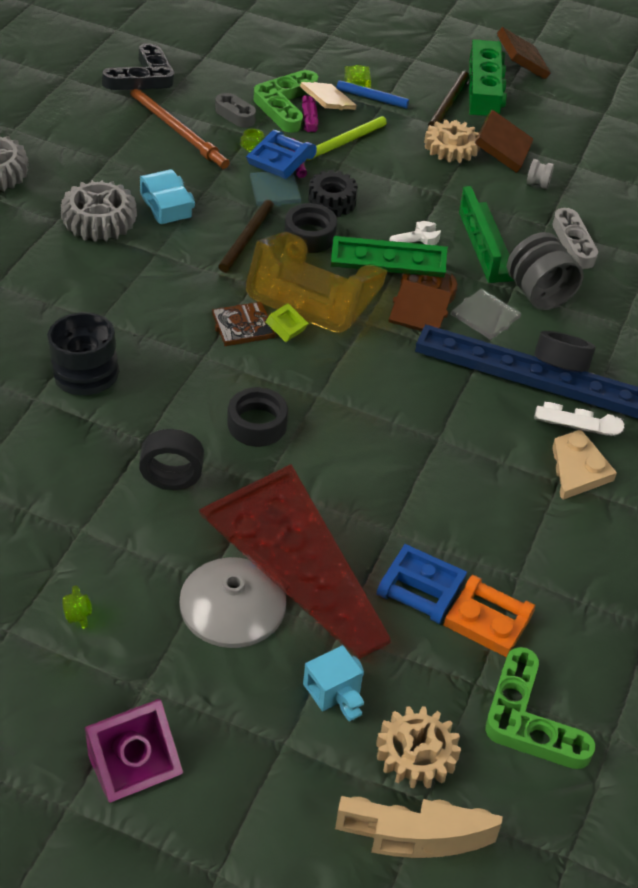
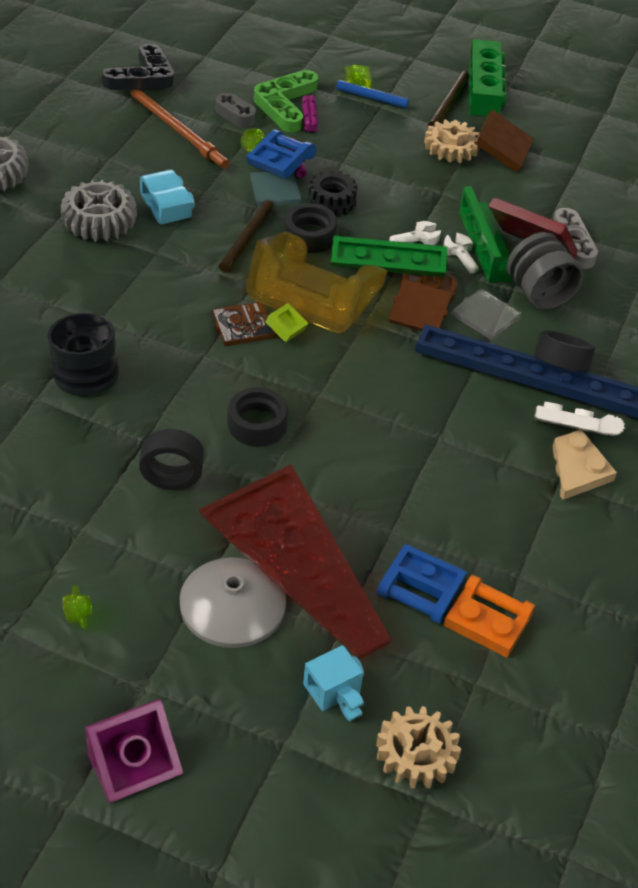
(328, 95): tan piece -> none
(349, 136): lime bar -> none
(433, 832): tan slope -> none
(461, 249): none -> white bar
(523, 53): reddish brown tile -> none
(523, 723): bright green beam -> none
(525, 223): none -> dark red tile
(540, 174): light grey wheel -> none

